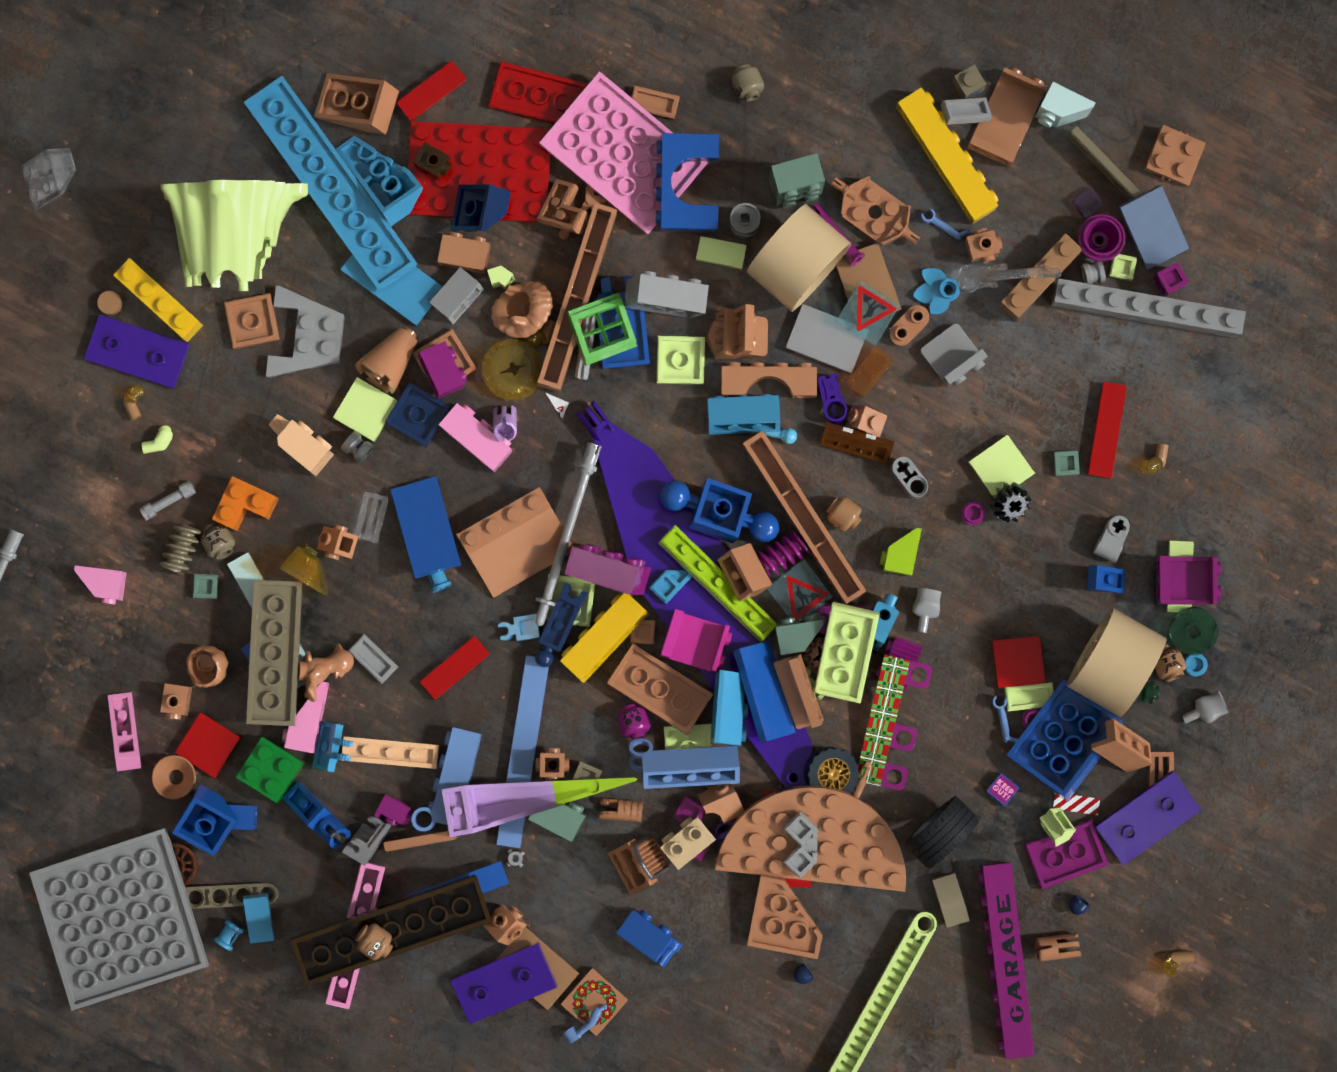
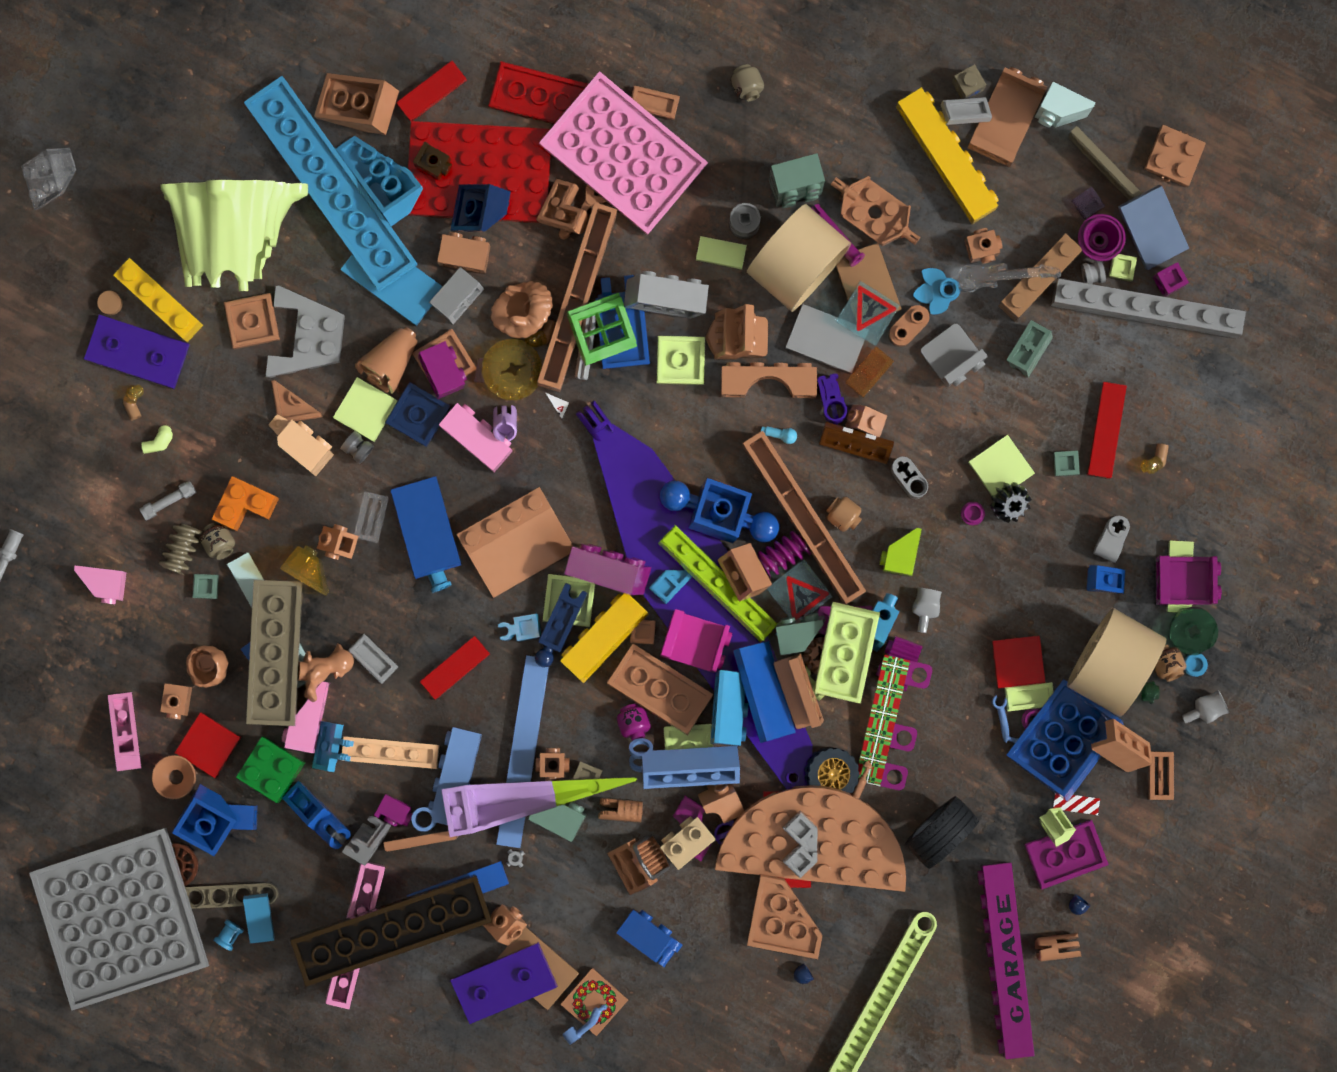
(291, 406): none -> nougat tile
(374, 941): medium nougat head -> none
(500, 277): yellowish green piece -> none
(587, 468): light grey bar -> none
(674, 213): blue arch -> none
(743, 414): dark azure brick -> none
(942, 225): medium blue piece -> none
(950, 899): dark tan slope -> none
(1002, 789): tile -> none
(1030, 348): none -> sand green hinge
(1148, 817): dark purple plate -> none
(1174, 960): arm -> none

